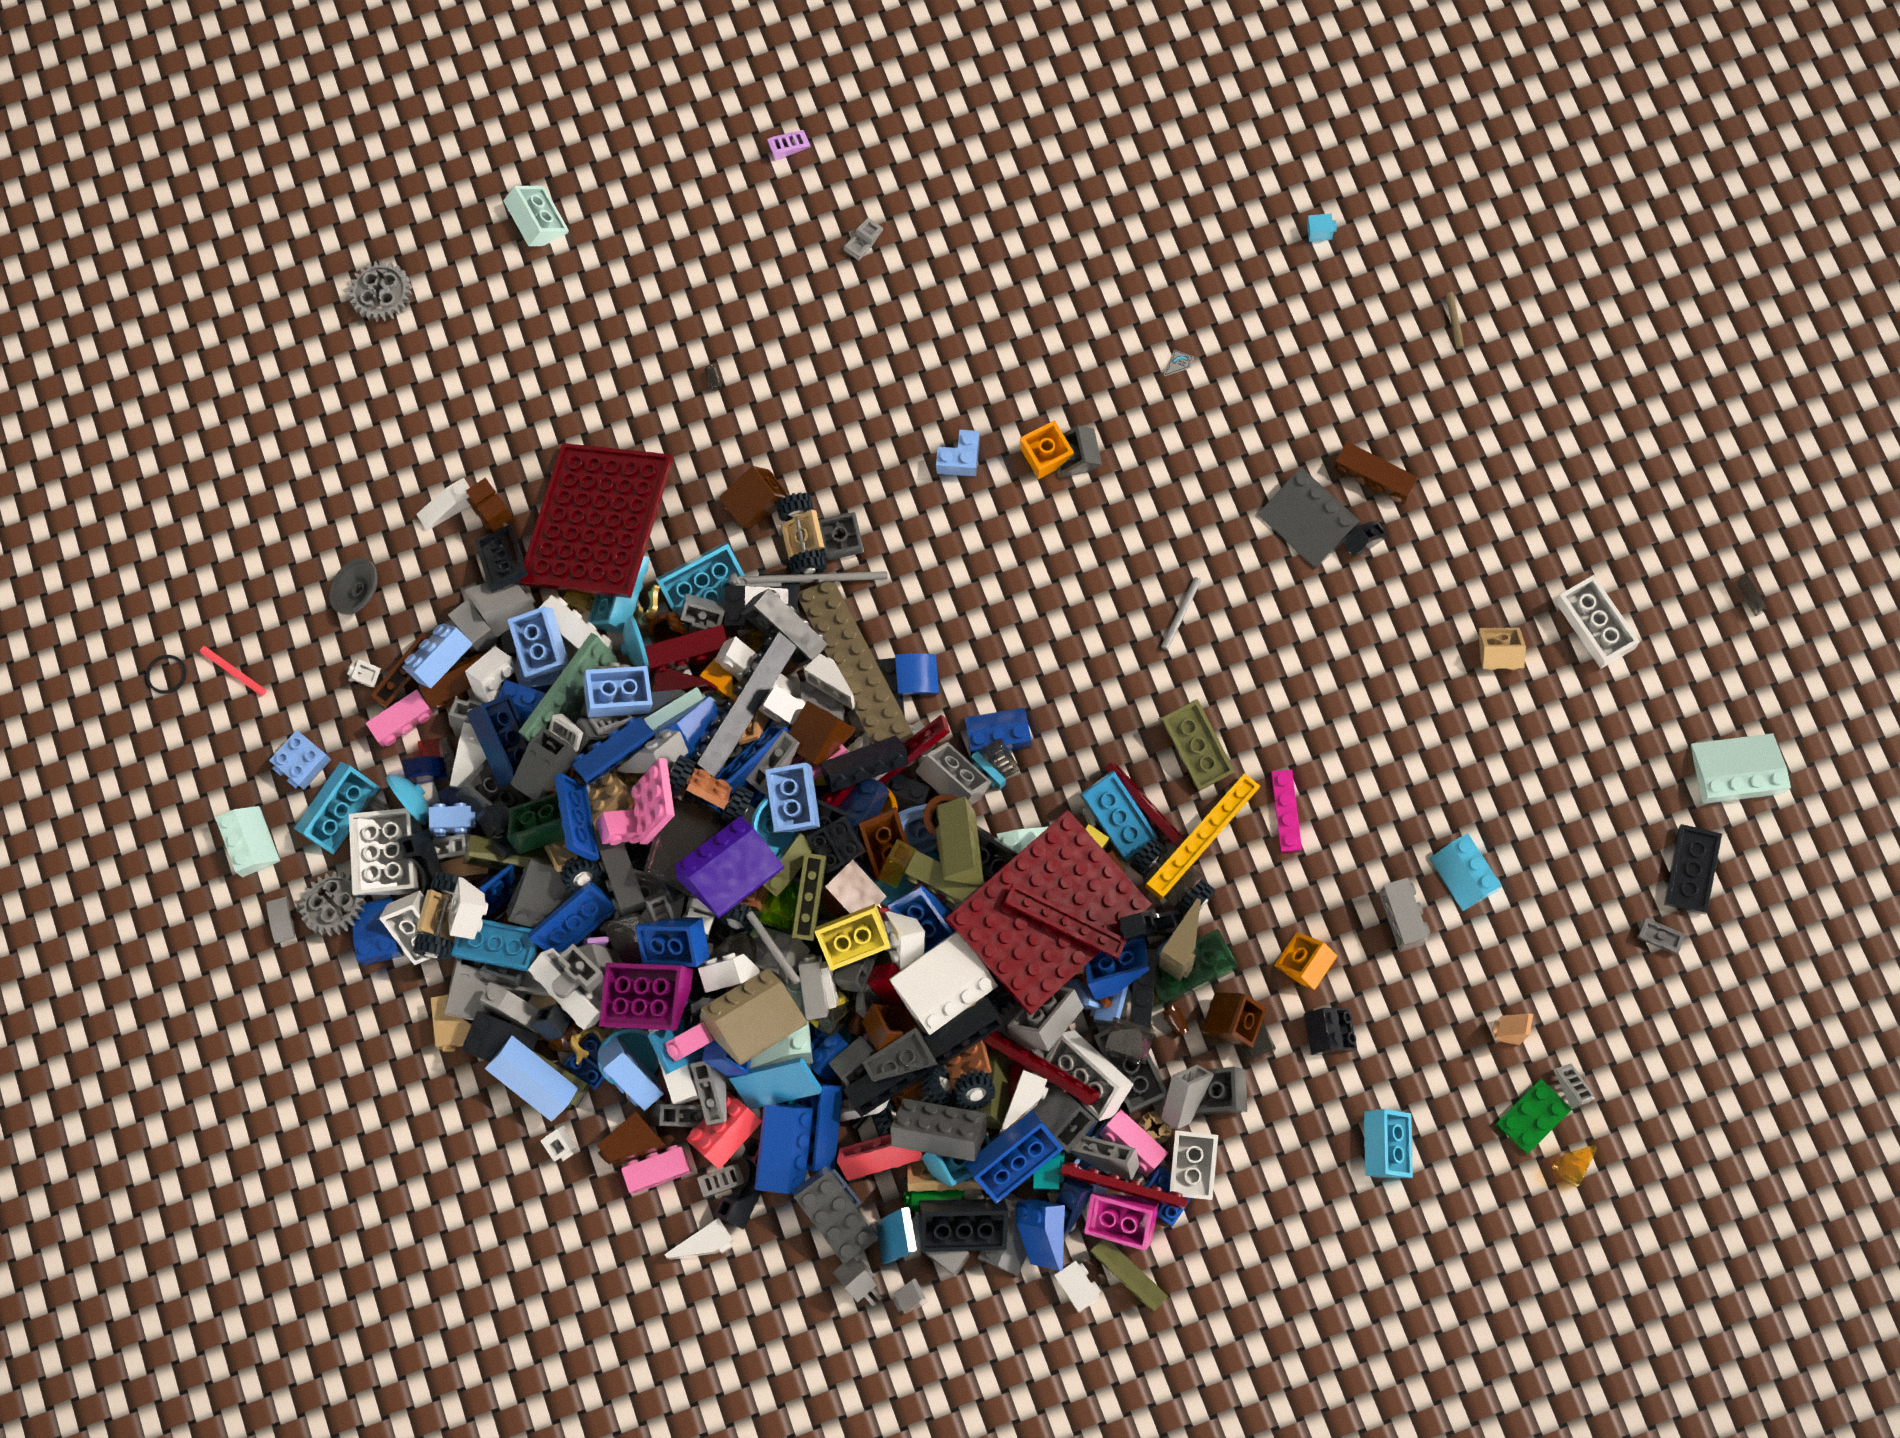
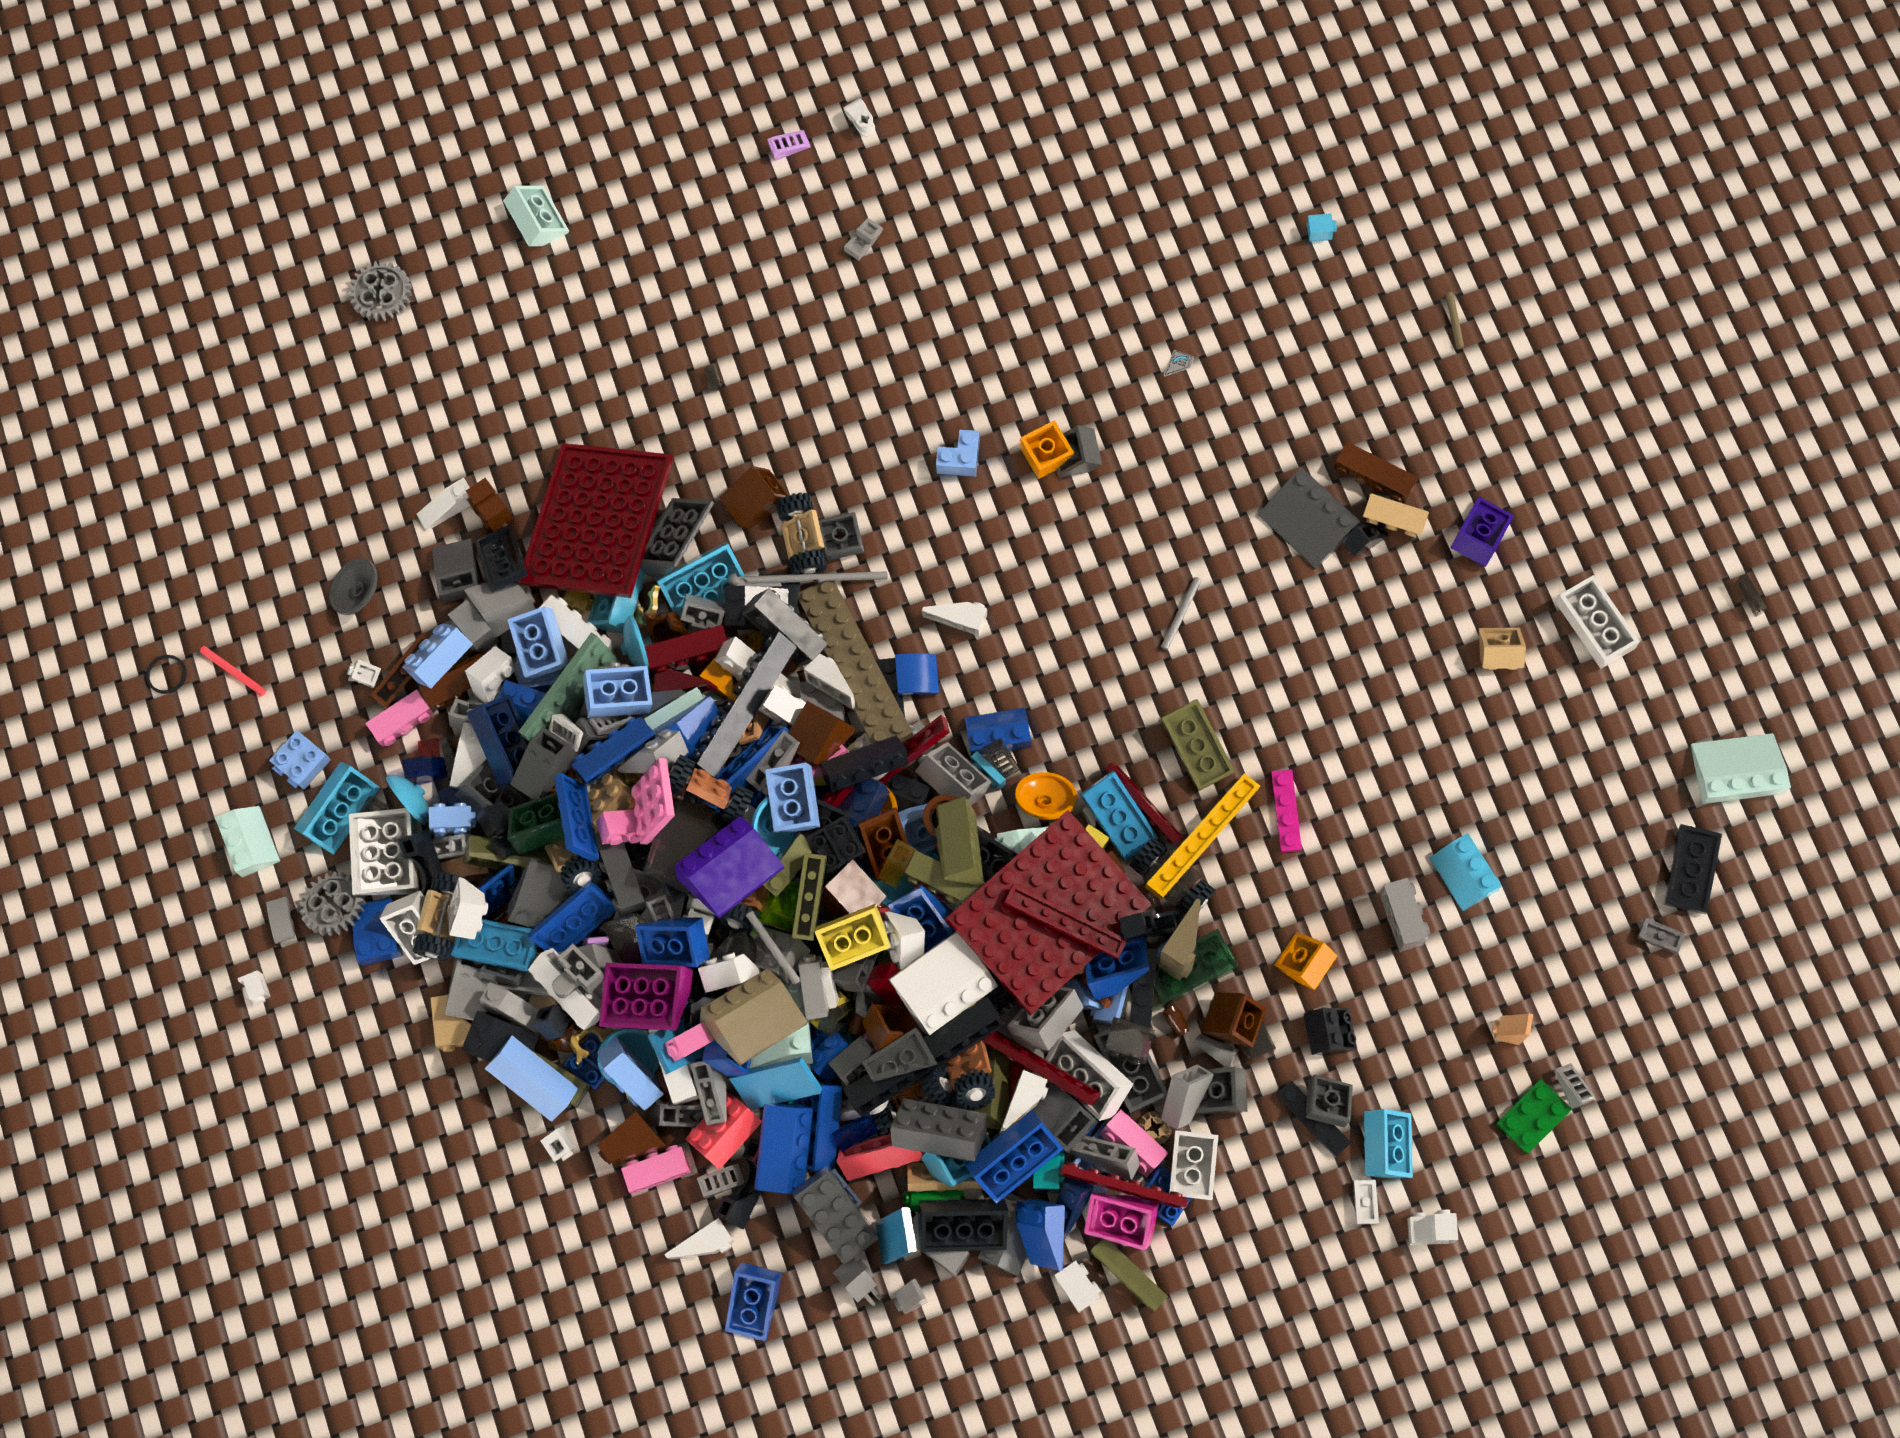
(255, 987): none -> white brick
(455, 569): none -> dark grey slope
(673, 535): none -> dark grey slope
(752, 1301): none -> blue slope
(855, 1132): none -> clear blue plate
(860, 117): none -> white piece
(962, 616): none -> white slope
(1045, 795): none -> light orange dish
(1219, 1051): none -> light grey slope
(1326, 1133): none -> black plate
(1337, 1107): none -> dark grey brick
(1366, 1202): none -> white plate
(1395, 515): none -> tan slope
(1433, 1229): none -> white brick
(1482, 531): none -> dark purple slope
(1573, 1165): clear yellow slope -> none

